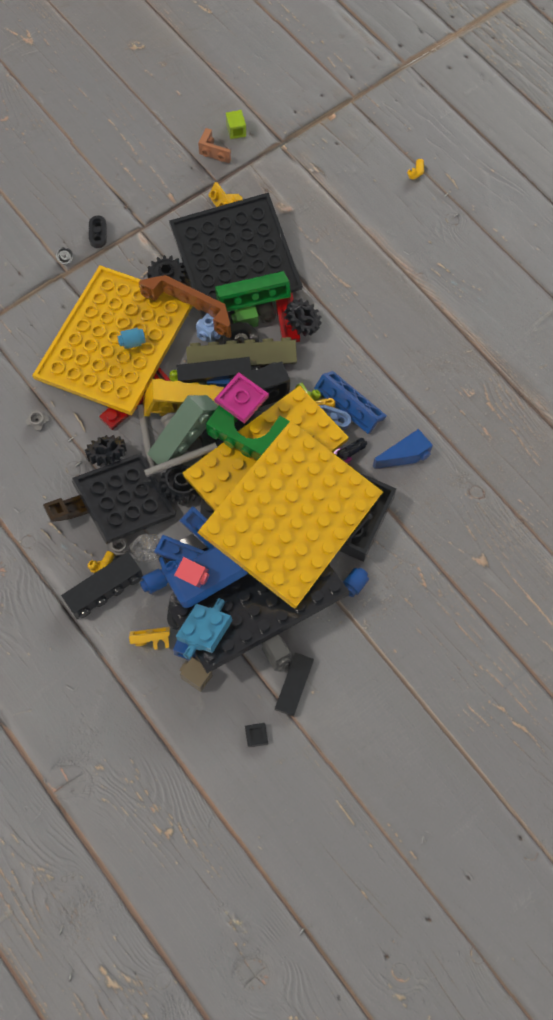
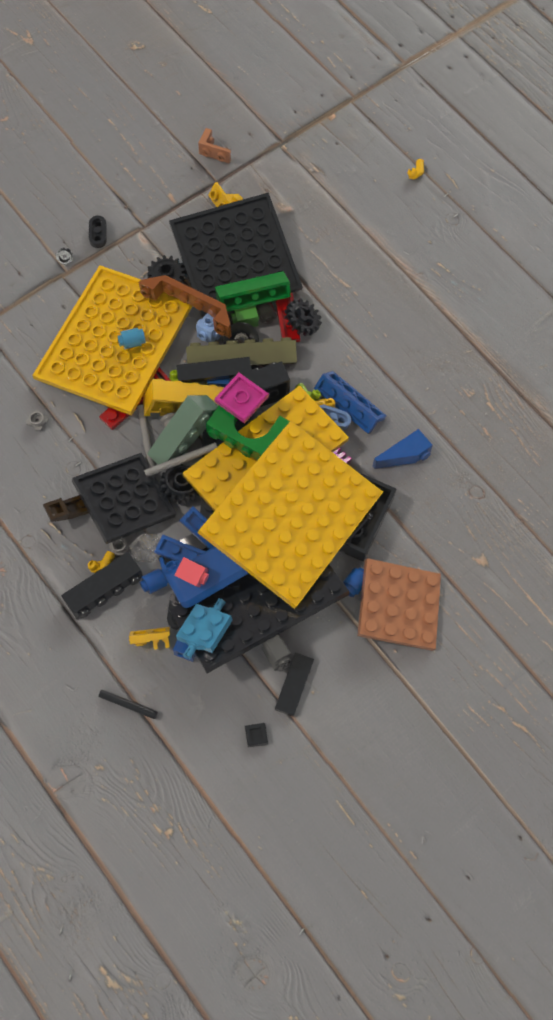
(106, 450): black gear -> none
(128, 704): none -> black bar
(194, 674): dark tan brick -> none
(236, 124): lime brick -> none
(352, 449): black axle -> none
(399, 604): none -> nougat plate

